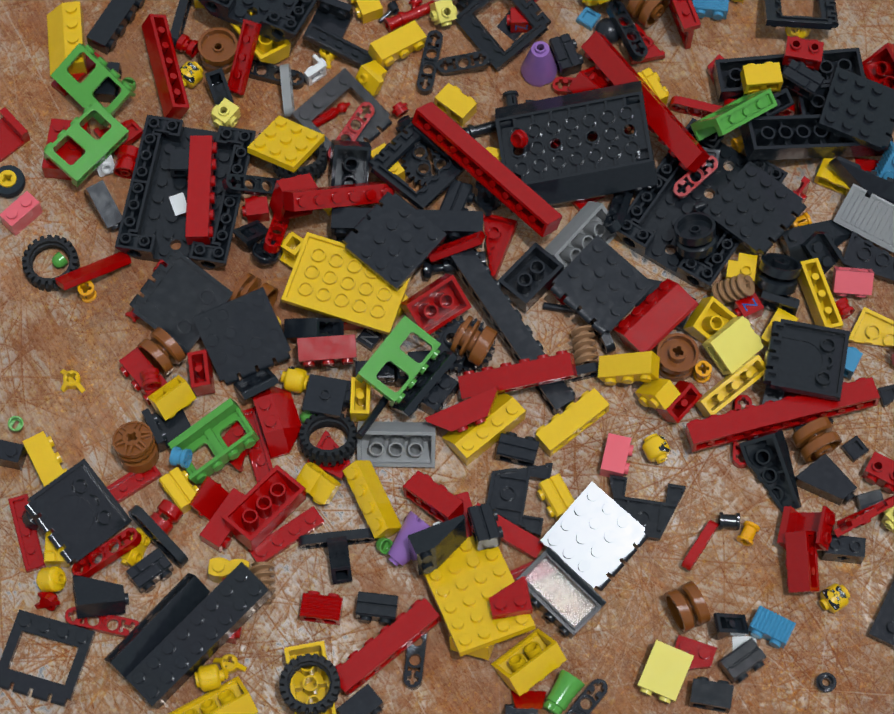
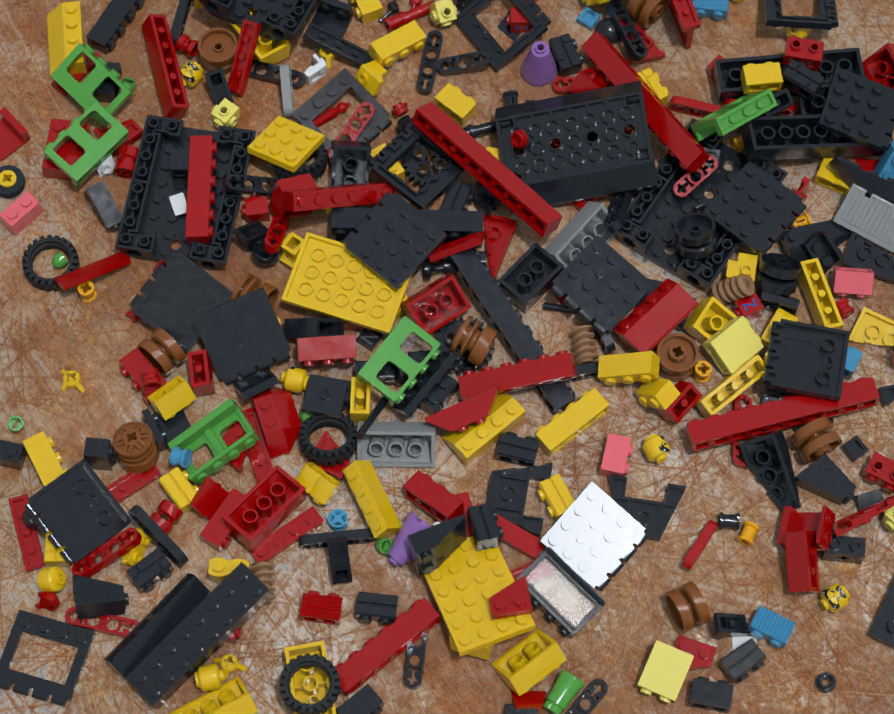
(99, 454): none -> black brick
(338, 516): none -> dark azure wheel

